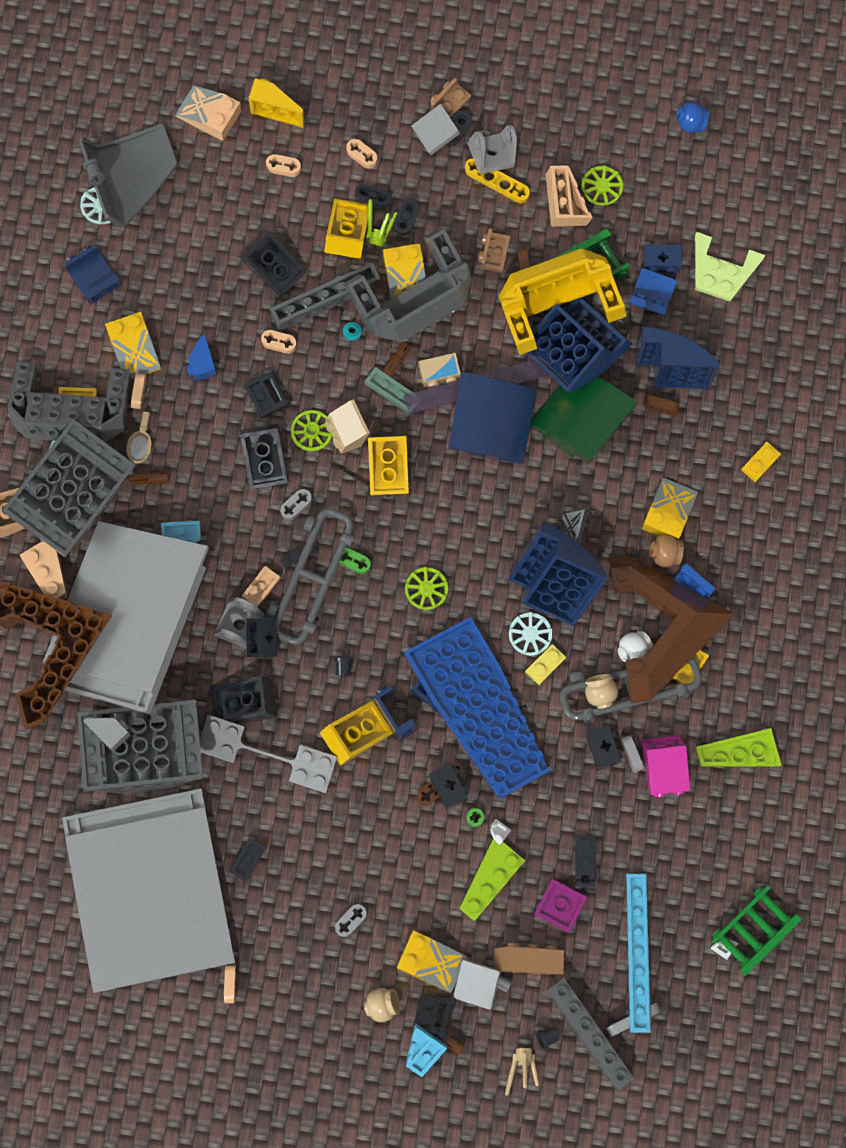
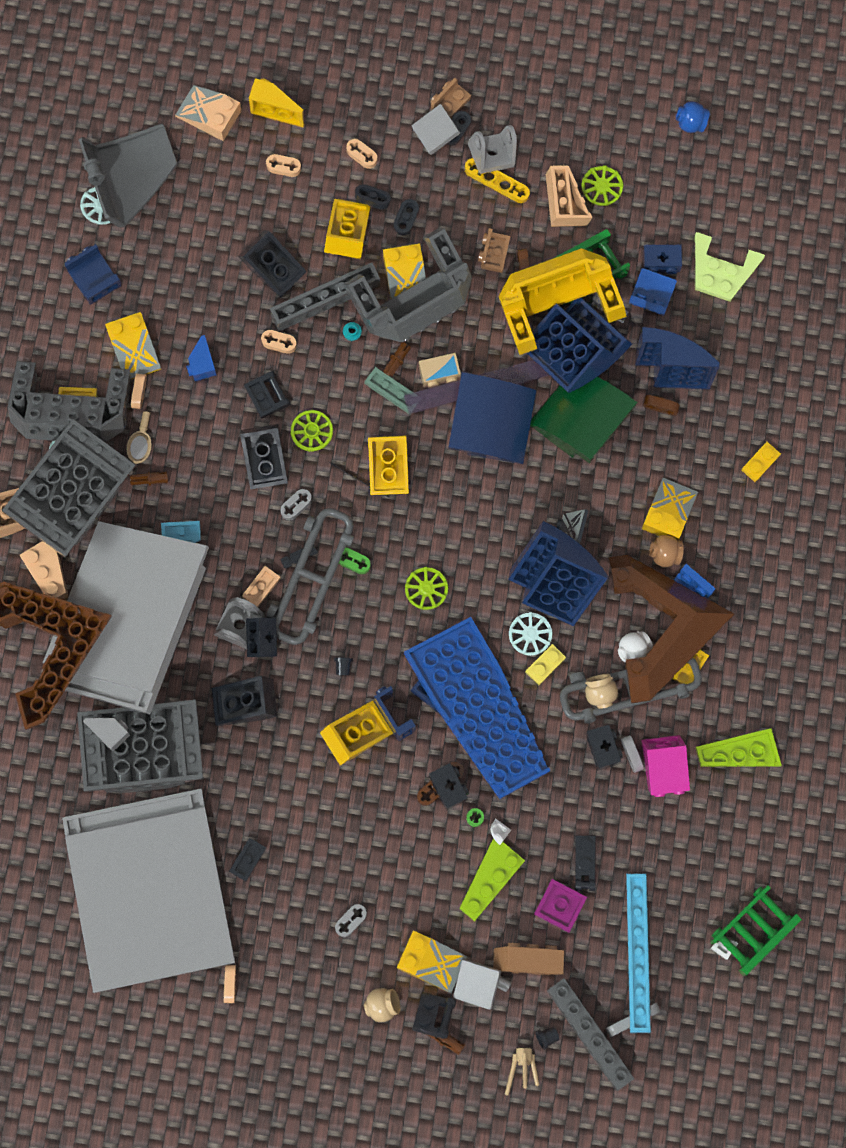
(309, 768): light grey hinge -> none
(347, 427): slope -> none
(379, 237): lime plant -> none
(423, 1051): medium azure wing -> none

